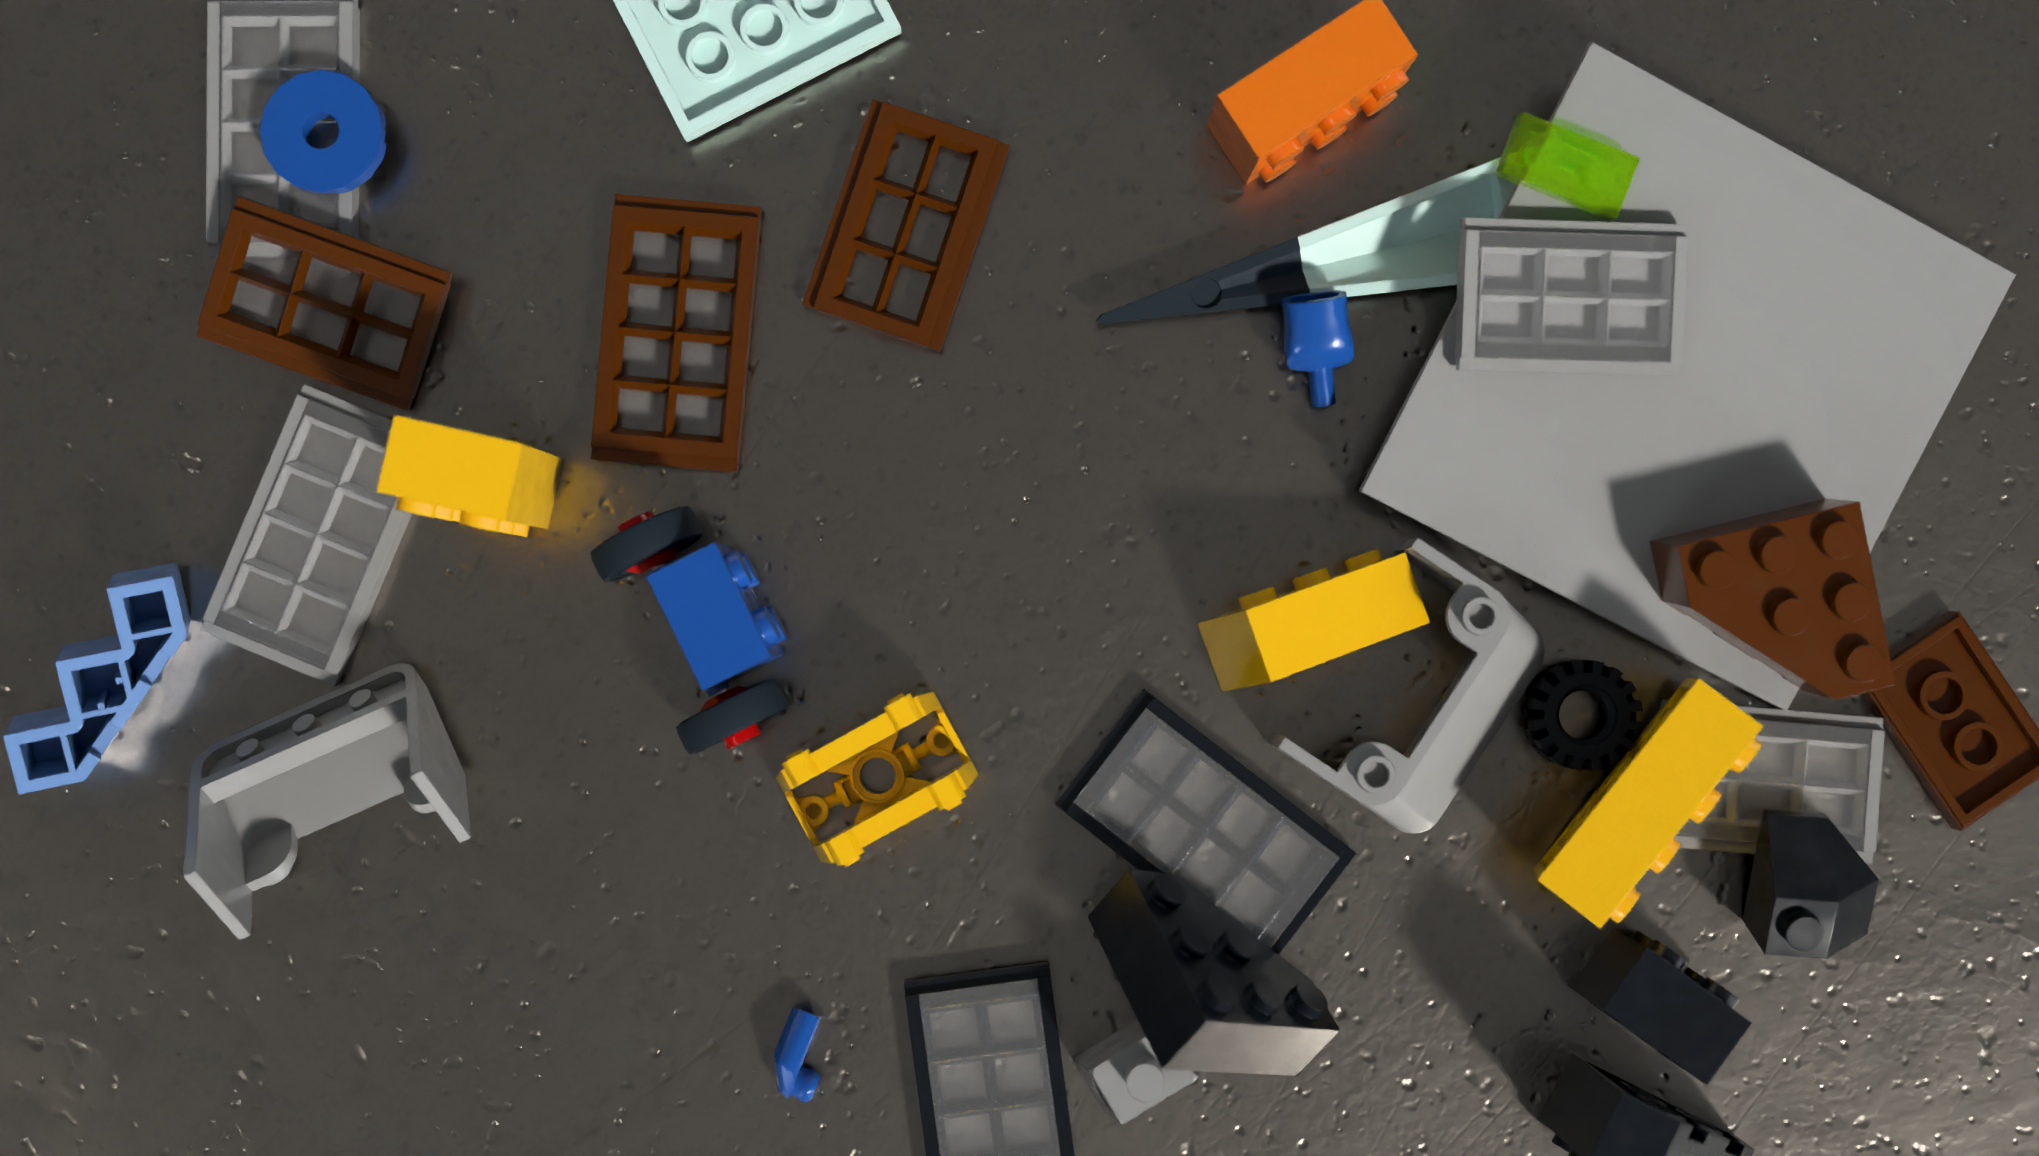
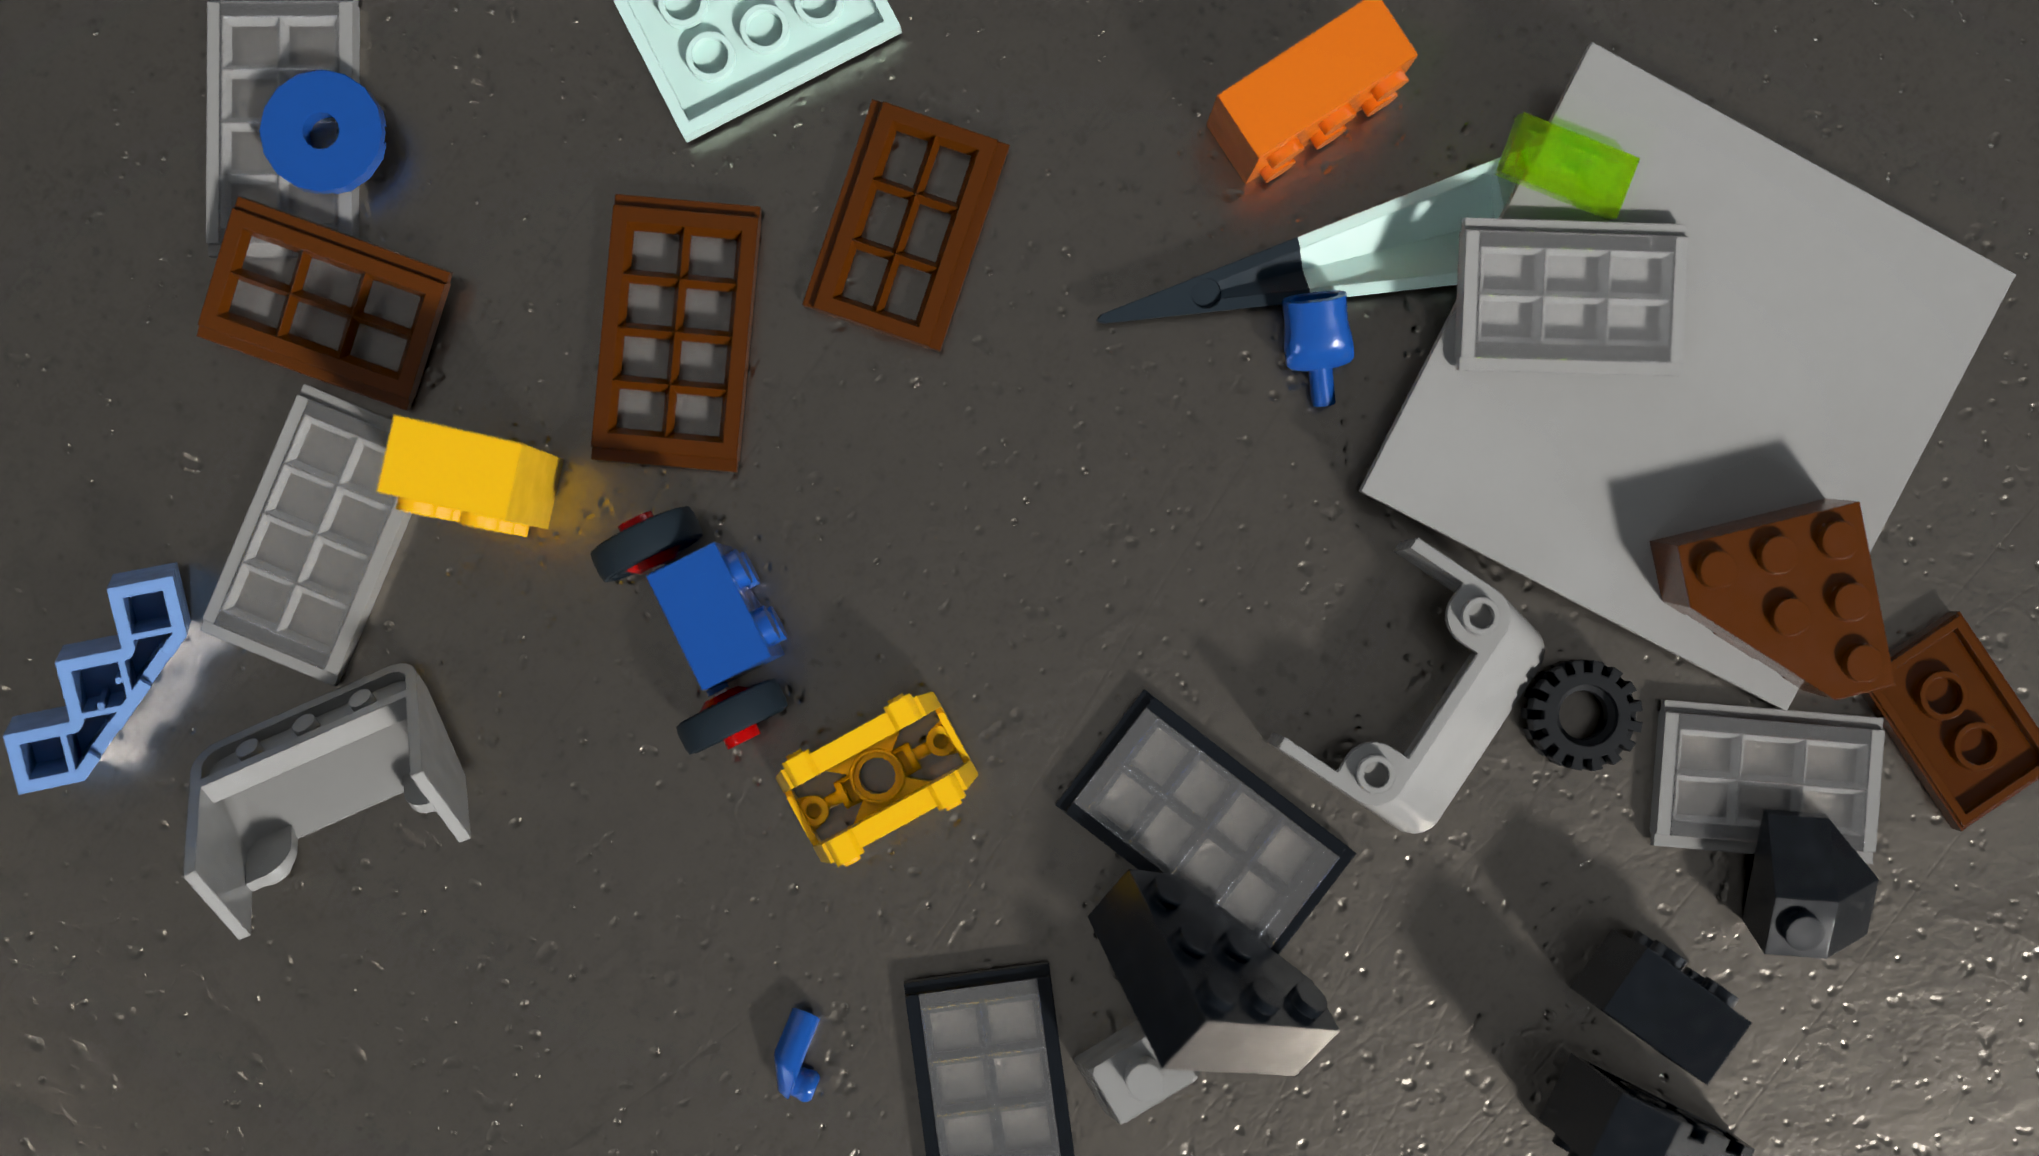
(1315, 621): yellow wedge -> none
(1647, 801): yellow brick -> none

